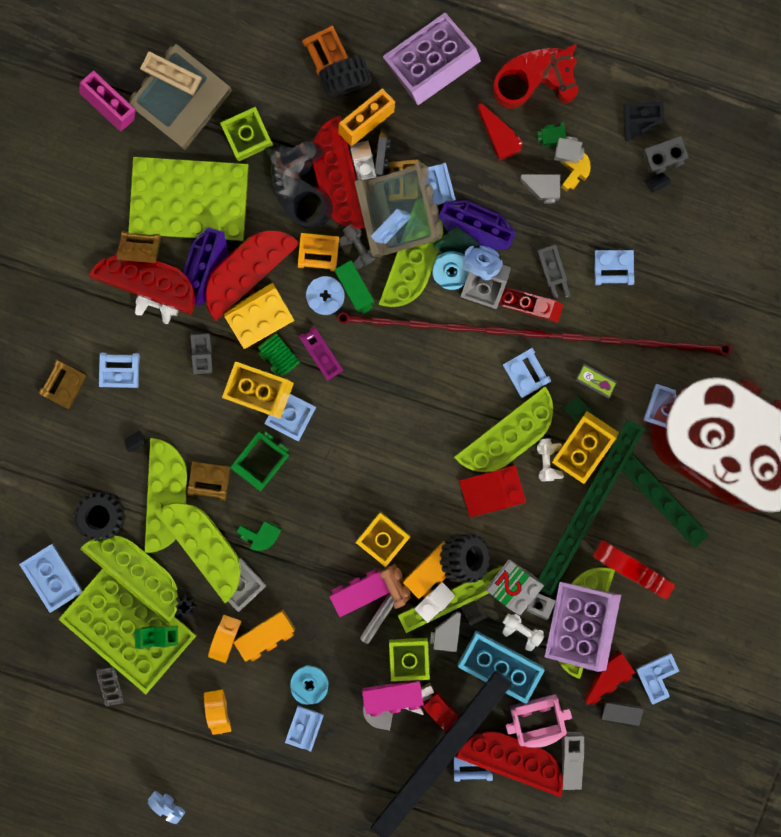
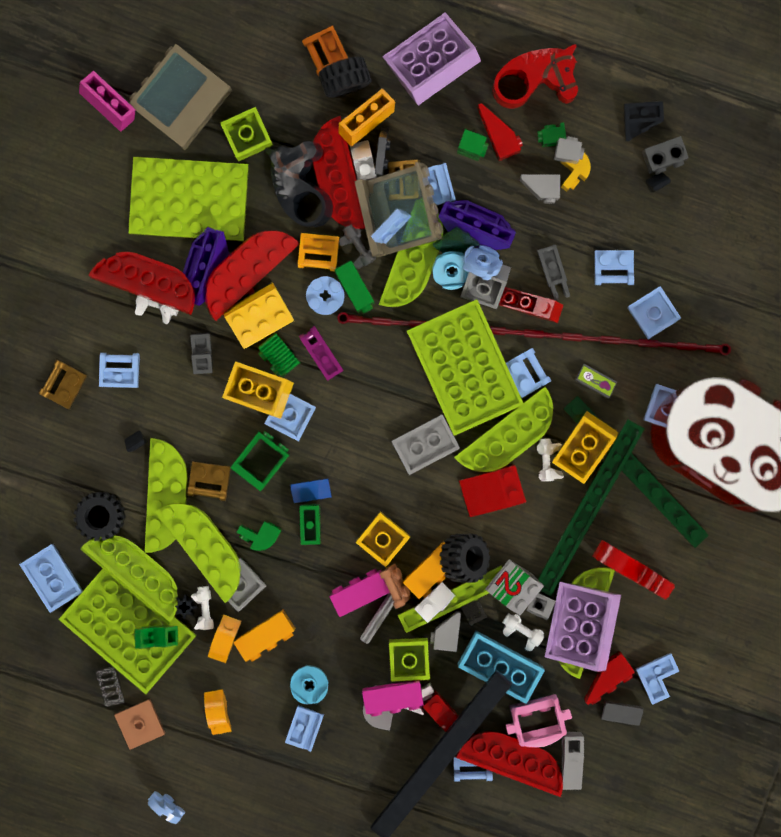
(138, 251): pearl gold plate -> none
(139, 724): none -> nougat plate
(171, 73): tan plate -> none
(202, 597): none -> white piece
(310, 524): none -> green brick
(311, 490): none -> blue slope
(425, 444): none -> light grey plate
(465, 367): none -> lime plate
(472, 145): none -> green brick
(654, 312): none -> light blue plate

